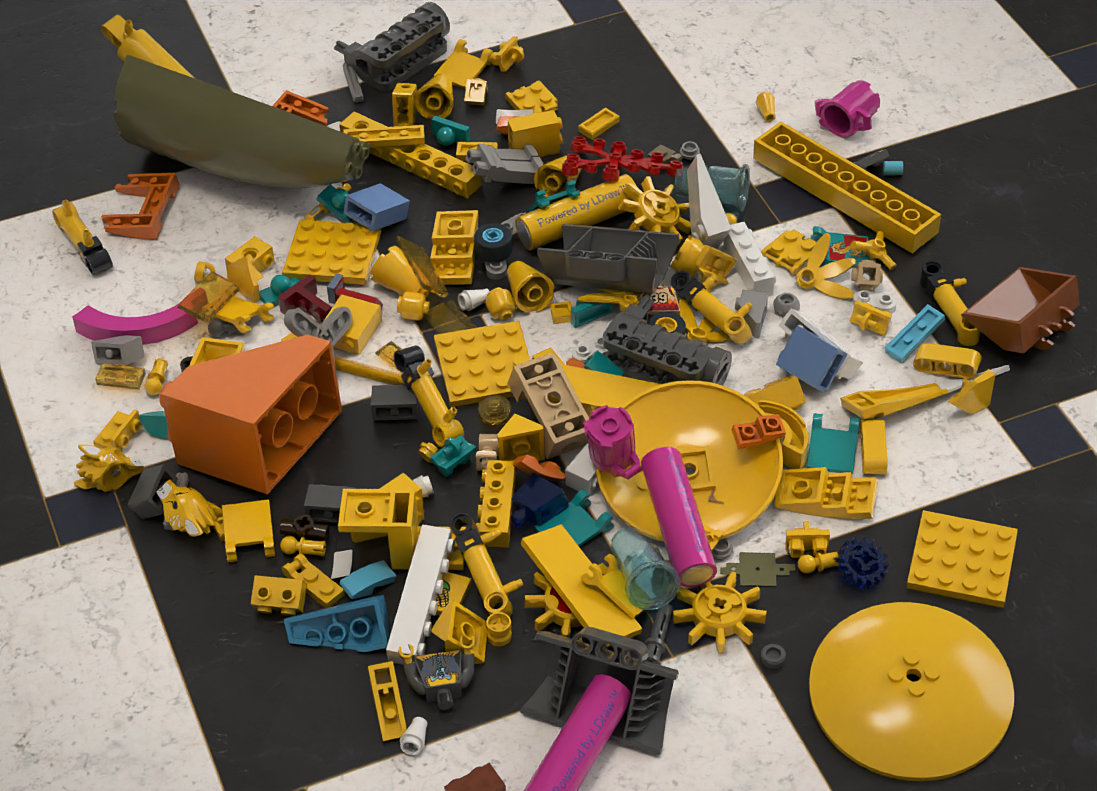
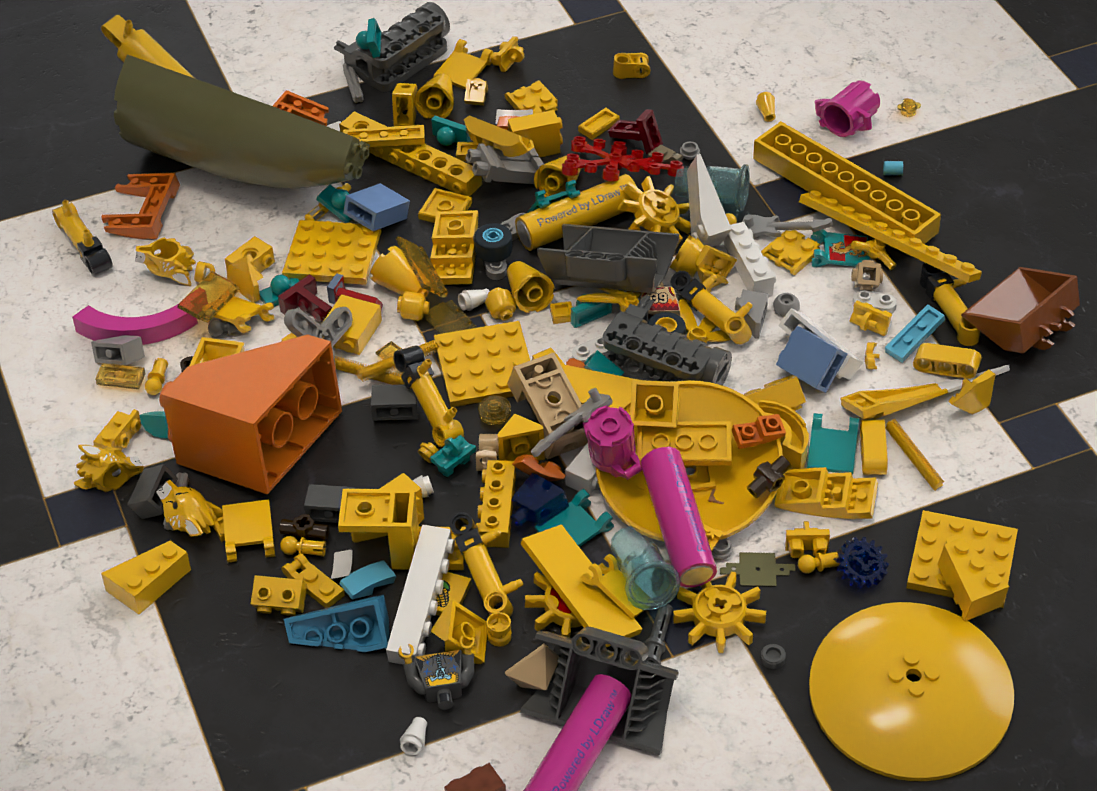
(147, 576): none -> yellow wedge
(172, 261): none -> yellow piece
(370, 38): none -> teal tile
(387, 700): yellow slope -> none
(388, 363): none -> yellow axle
(443, 201): none -> yellow tile
(509, 142): none -> yellow brick
(534, 669): none -> tan slope
(582, 414): none -> light grey piece
(629, 64): none -> yellow piece
(643, 129): none -> dark red bracket
(654, 403): none -> yellow slope
(697, 441): none -> yellow tile
(769, 225): none -> light grey piece
(769, 476): none -> dark brown axle
(819, 275): yellow plant -> none
(869, 356): none -> yellow piece
(873, 159): dark grey plate -> none
(894, 238): none -> yellow plate
(908, 107): none -> clear yellow plate
(914, 454): none -> yellow axle
(972, 579): none -> yellow wedge

